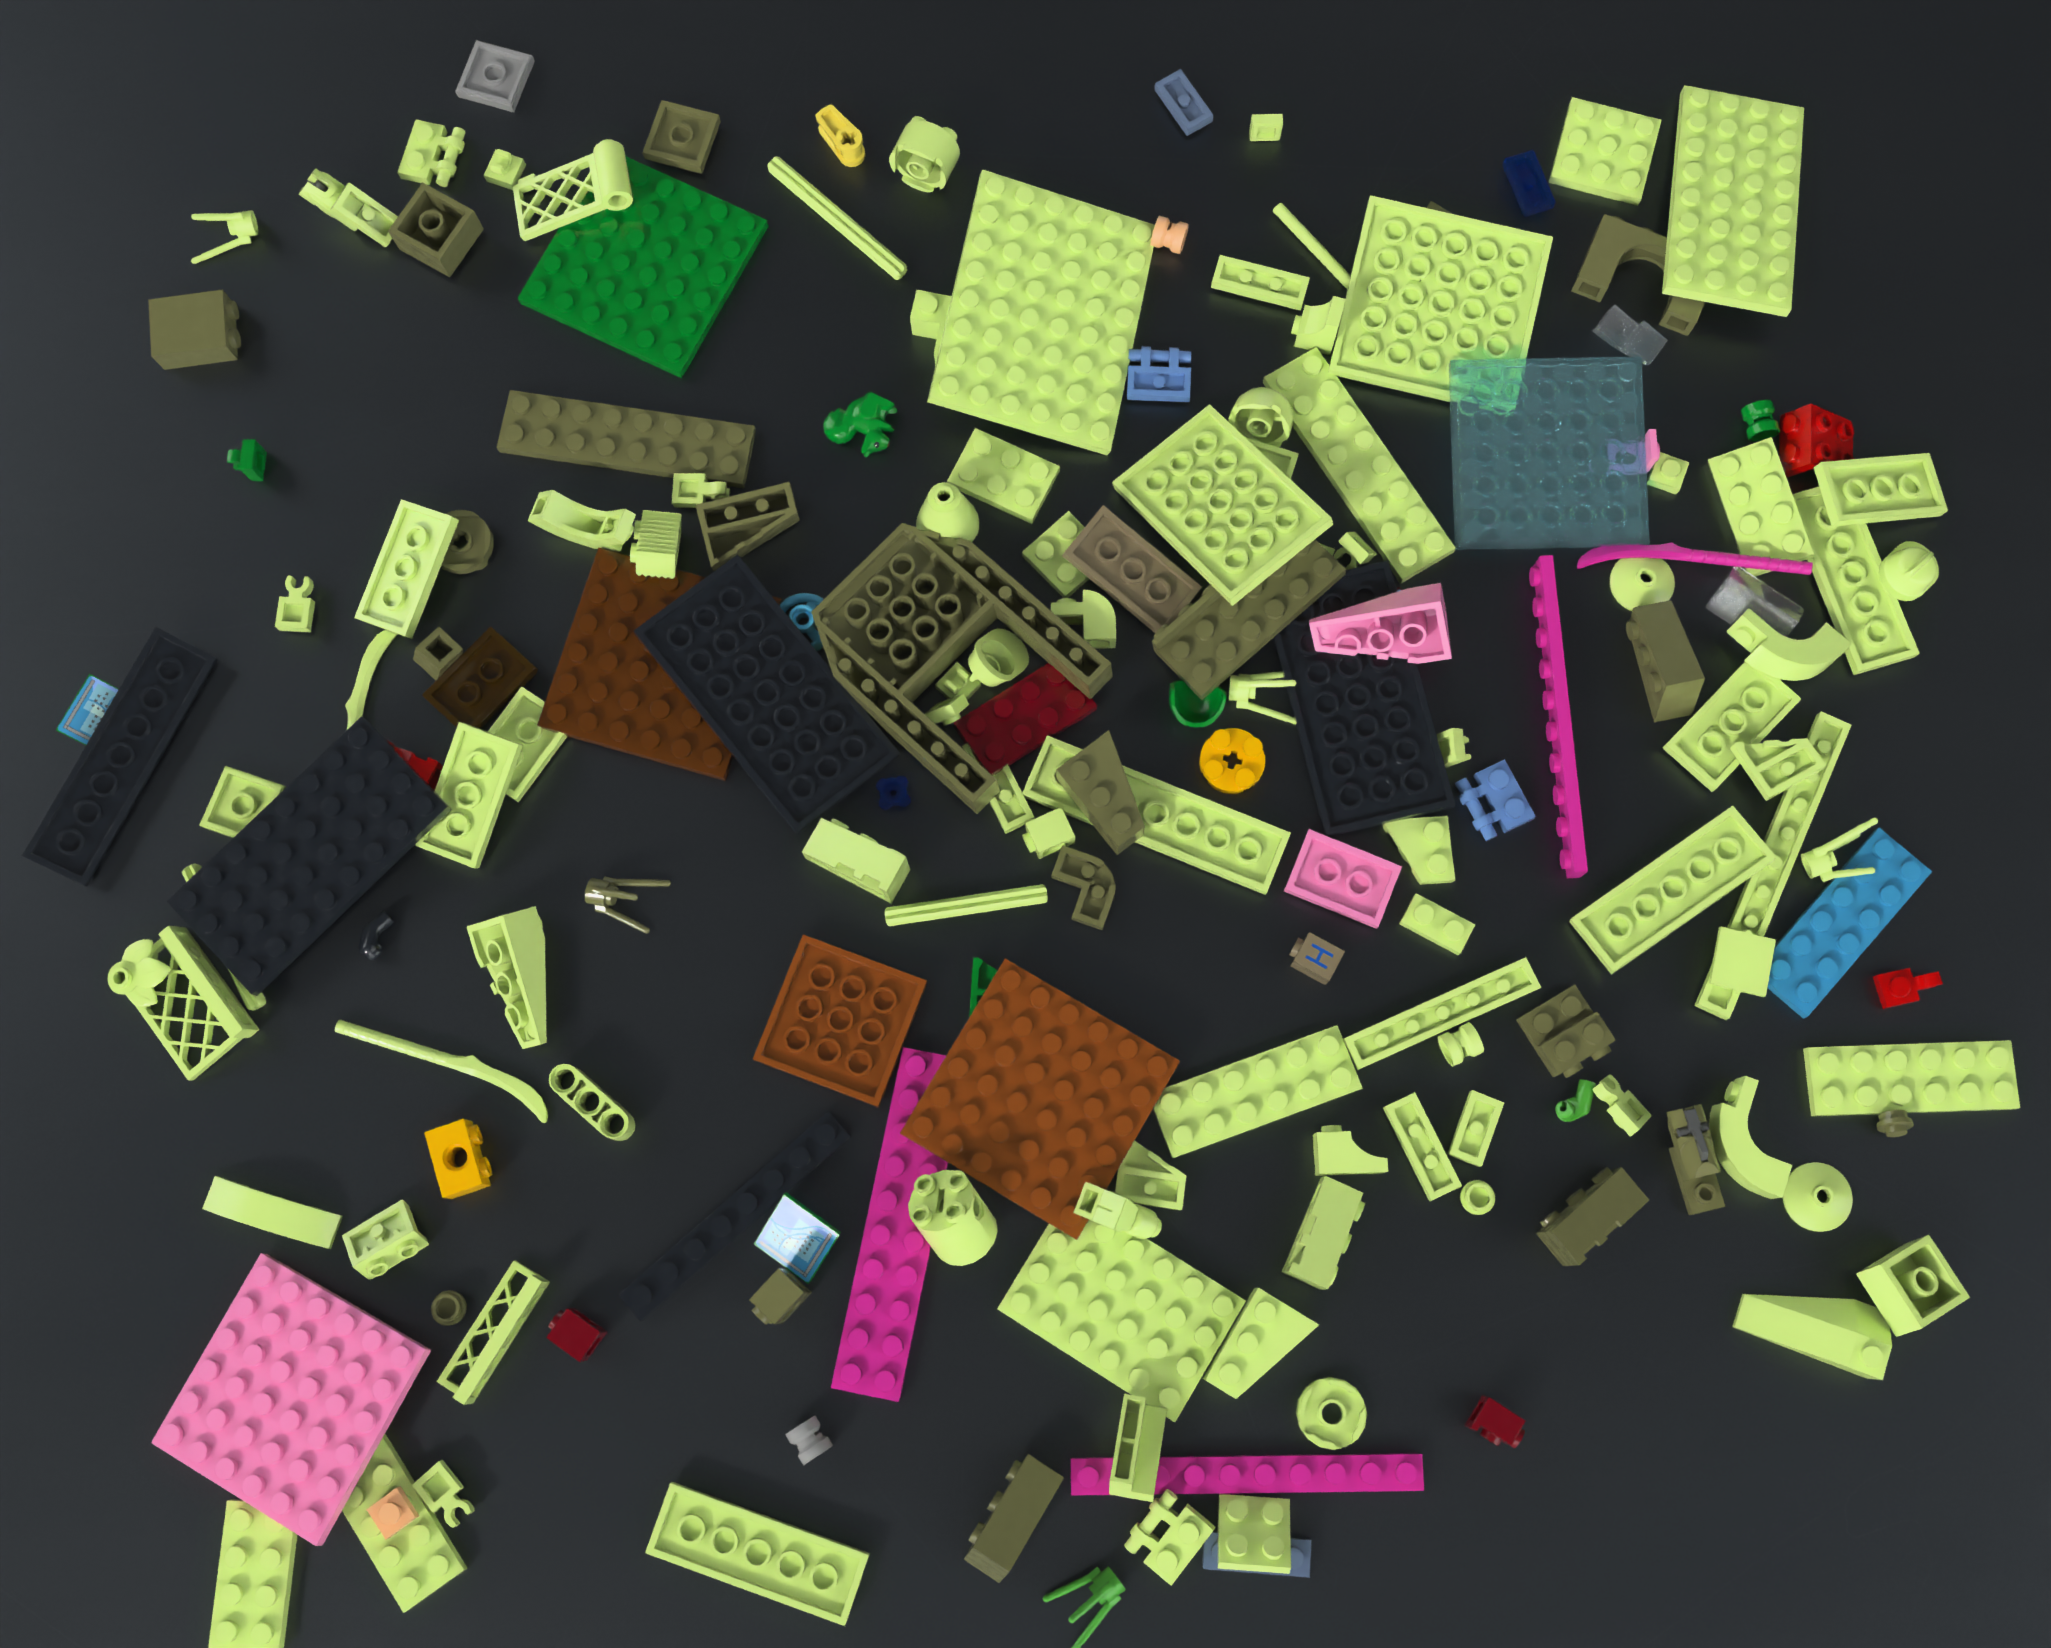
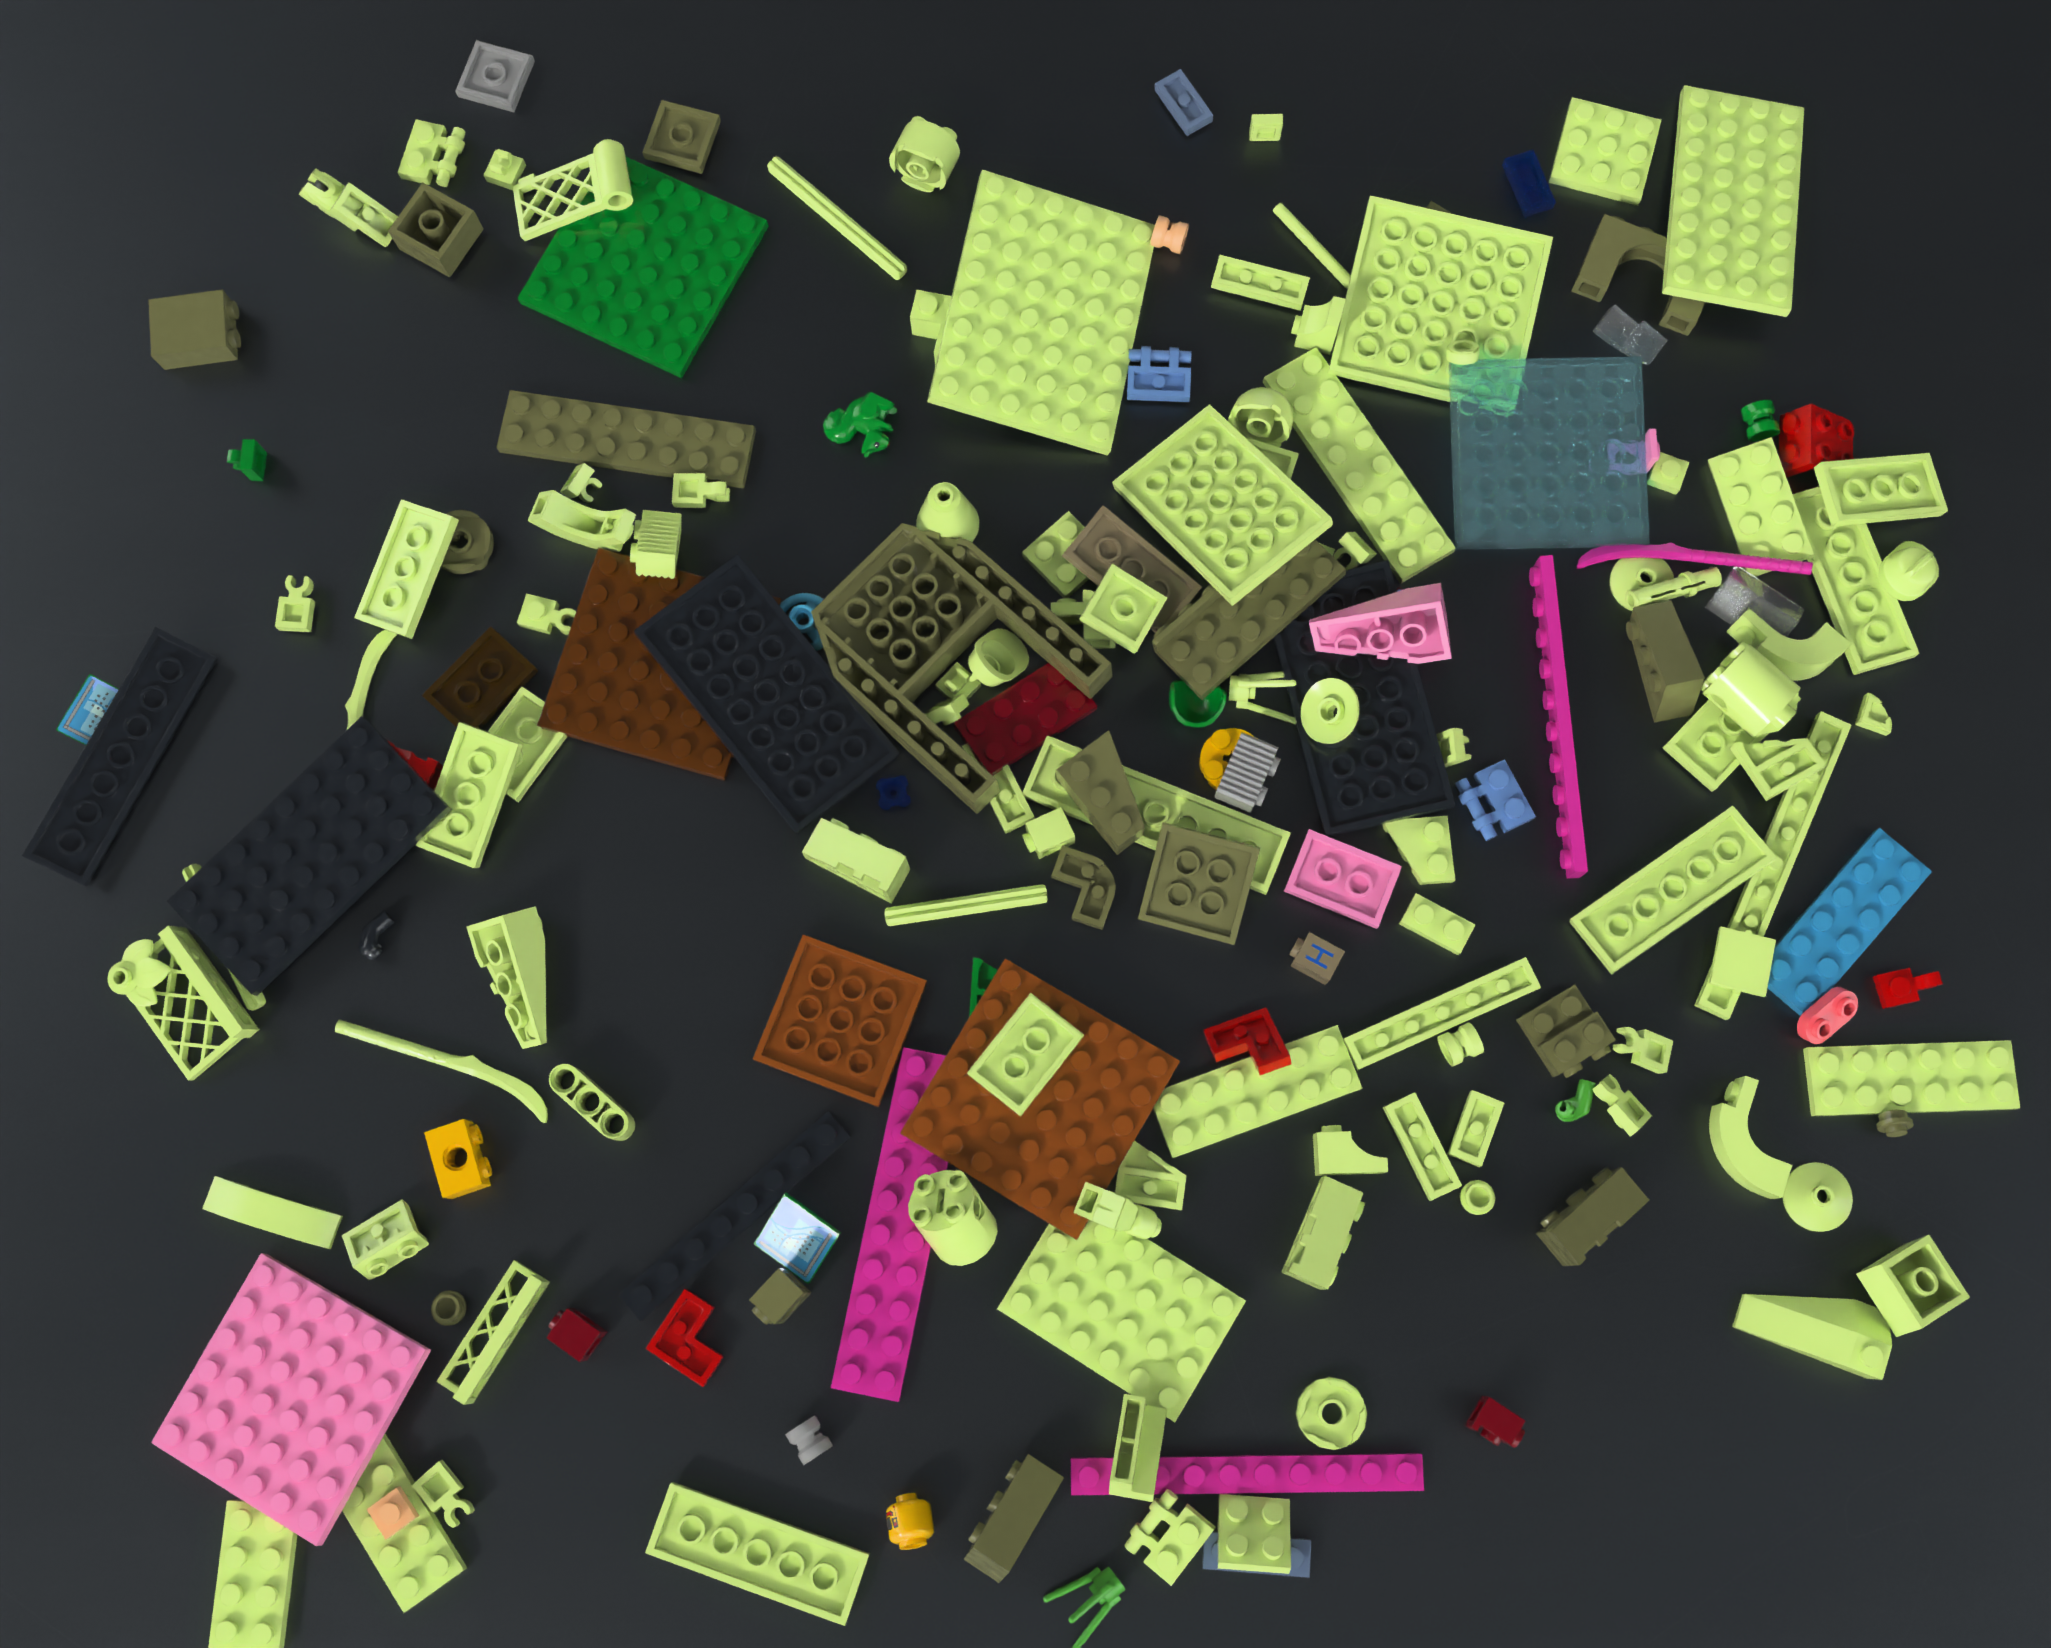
(238, 801): yellowish green tile -> none
(239, 223): yellowish green plant -> none
(437, 653): olive brick -> none
(542, 614): none -> yellowish green plate
(577, 483): none -> yellowish green tile
(605, 893): olive plant -> none
(677, 1341): none -> red plate
(745, 521): olive wedge -> none
(841, 136): light yellow piece -> none
(909, 1521): none -> yellow head
(1003, 475): yellowish green plate -> none
(1025, 1054): none -> yellowish green tile
(1123, 608): none -> yellowish green plate
(1198, 883): none -> olive plate
(1247, 772): none -> light grey brick
(1250, 1033): none -> red plate
(1256, 1342): yellowish green wedge -> none
(1319, 708): none -> yellowish green dish
(1462, 352): none -> yellowish green tile
(1648, 1049): none -> yellowish green plate
(1685, 585): none -> yellowish green pin
(1694, 1159): olive plate -> none
(1752, 691): none -> yellowish green cylinder
(1822, 859): yellowish green plant -> none
(1827, 1015): none -> coral plate
(1873, 715): none -> yellowish green tile

